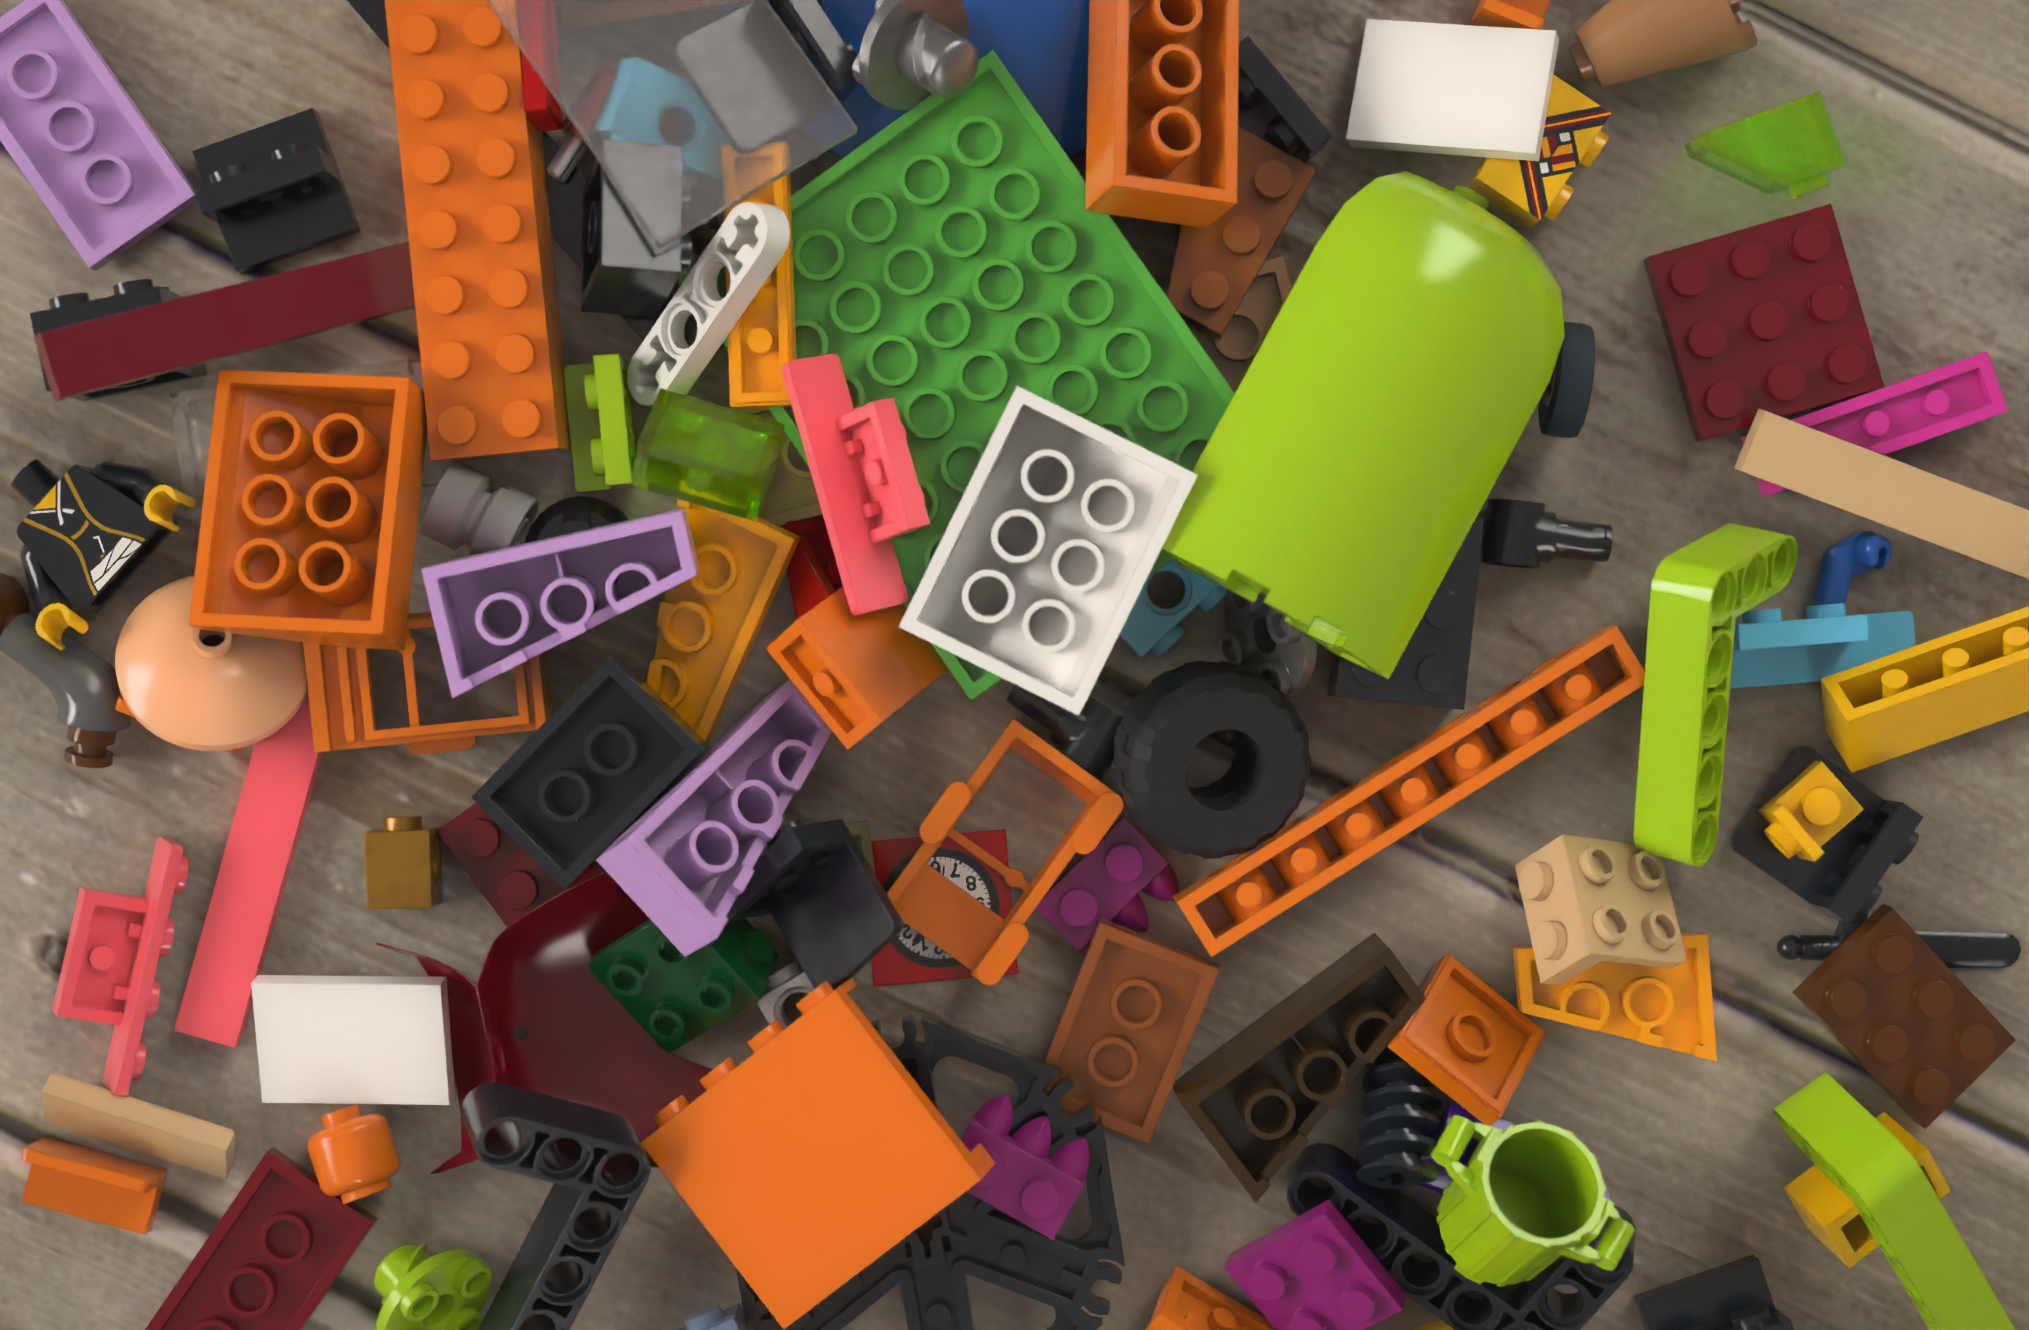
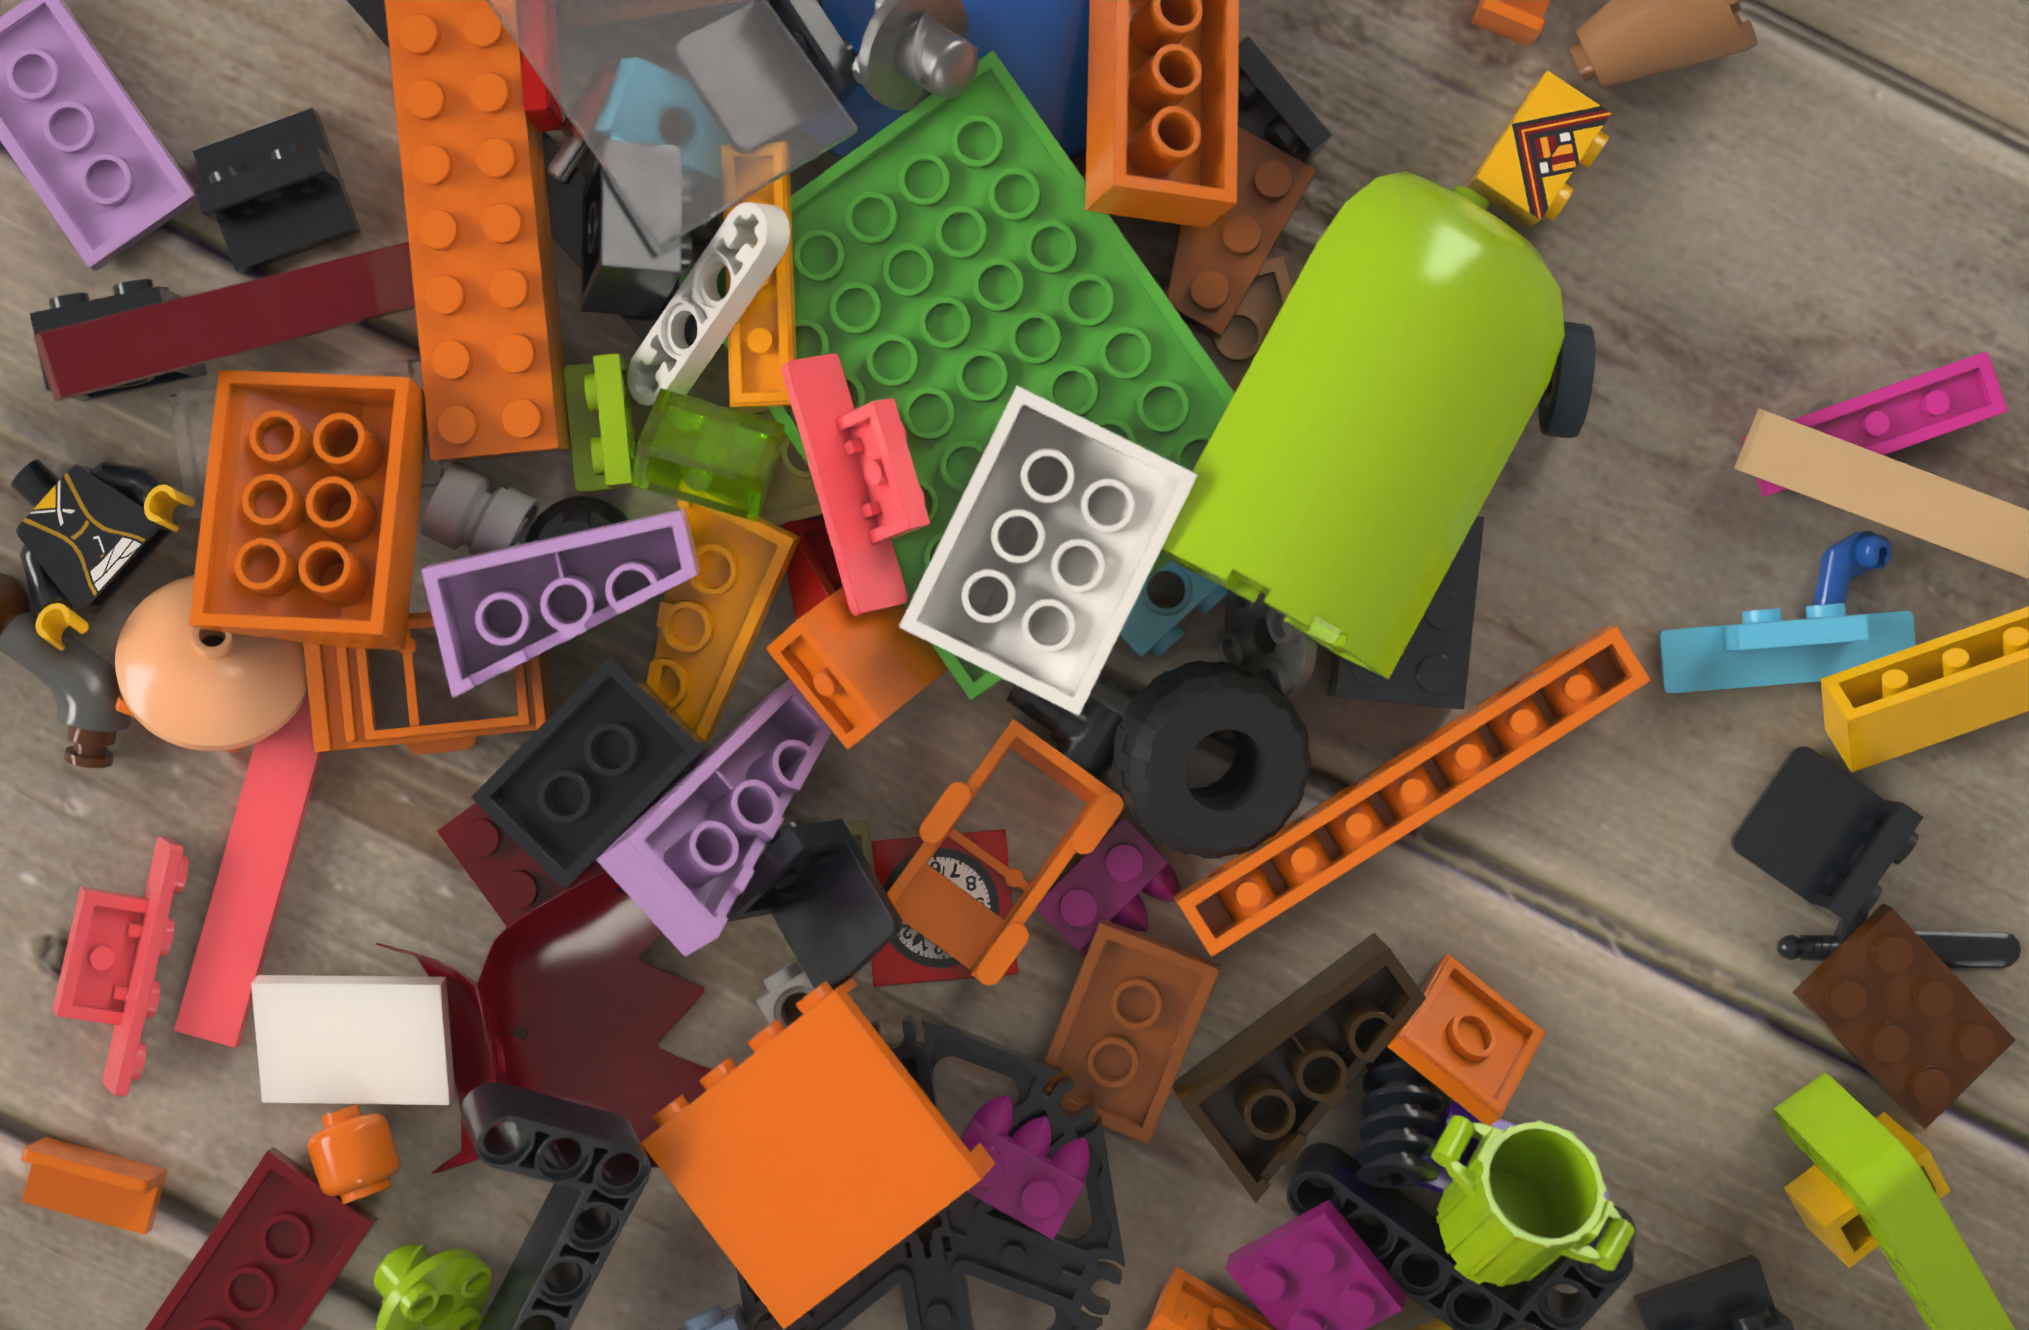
(138, 1125): tan tile -> none
(403, 865): pearl gold brick -> none
(687, 995): dark green bracket -> none
(1452, 89): white tile -> none
(1525, 534): black pin -> none
(1595, 905): tan bracket -> none
(1630, 1000): light orange wing -> none
(1689, 680): lime beam -> none
(1763, 321): dark red plate -> none
(1775, 148): clear neon green slope -> none
(1809, 812): yellow bracket -> none

